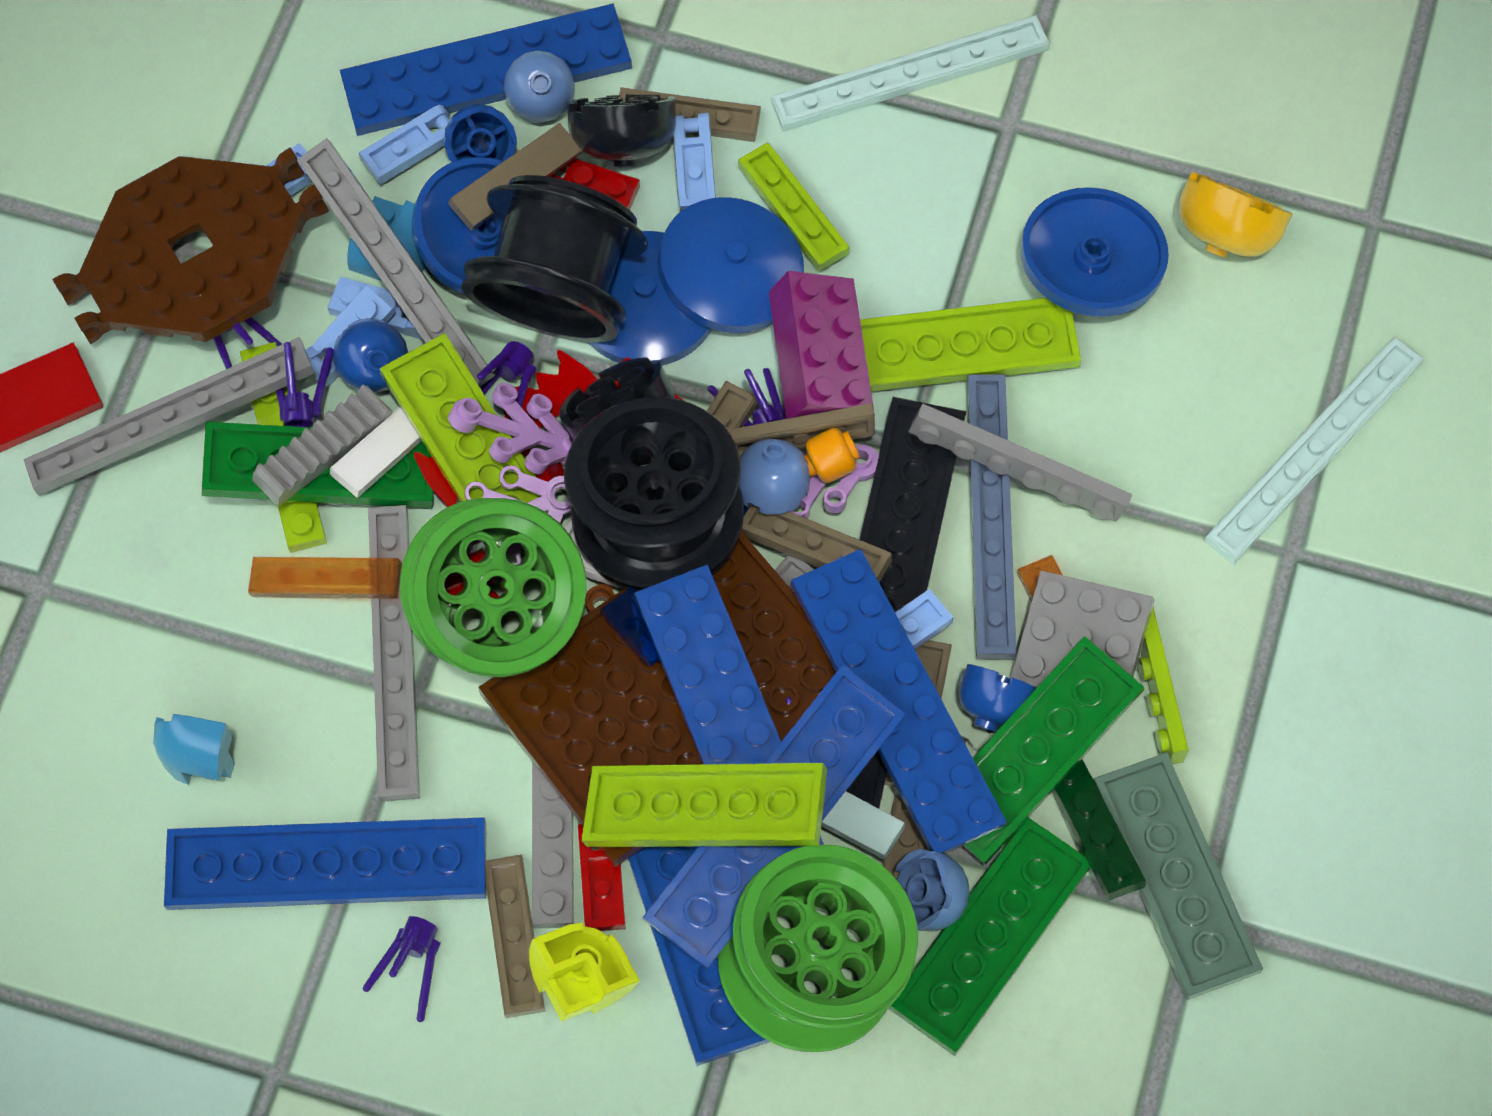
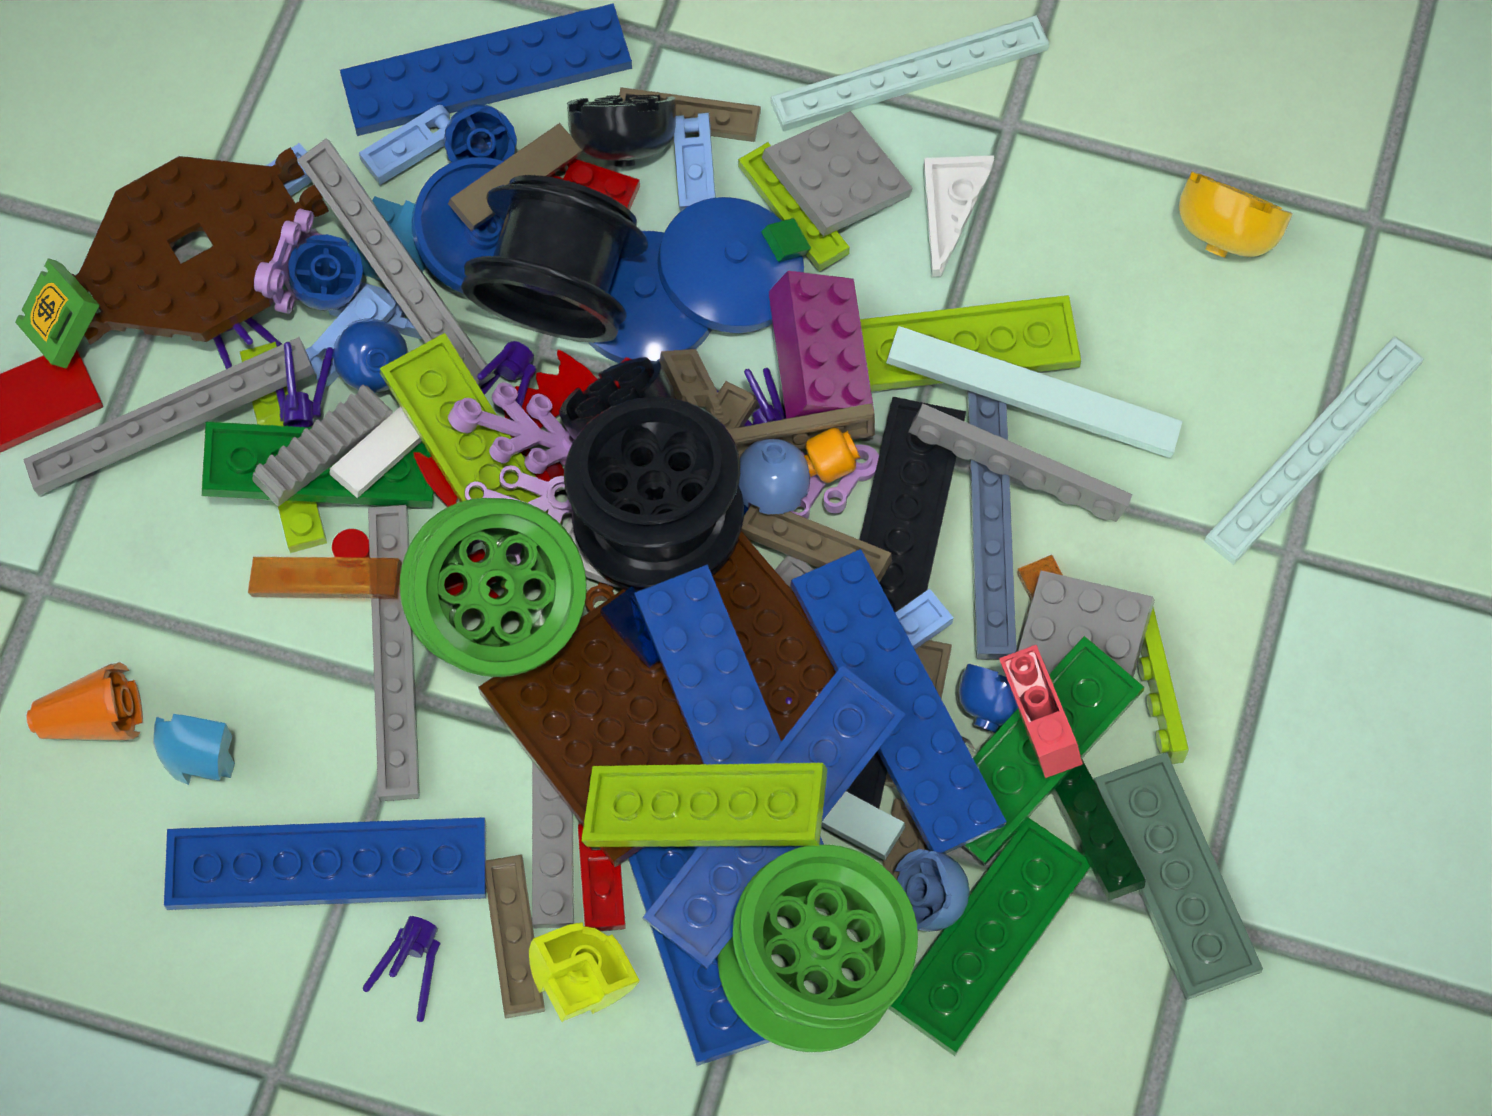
(49, 306): none -> bright green container
(90, 708): none -> orange cone
(273, 275): none -> lavender plant
(325, 272): none -> blue cylinder
(351, 544): none -> red tile
(538, 86): medium blue cylinder -> none
(691, 380): none -> dark tan hinge
(786, 240): none -> green tile
(837, 173): none -> light grey plate
(951, 194): none -> white wing
(1034, 392): none -> light aqua tile
(1041, 711): none -> coral slope
(1094, 251): blue dish -> none

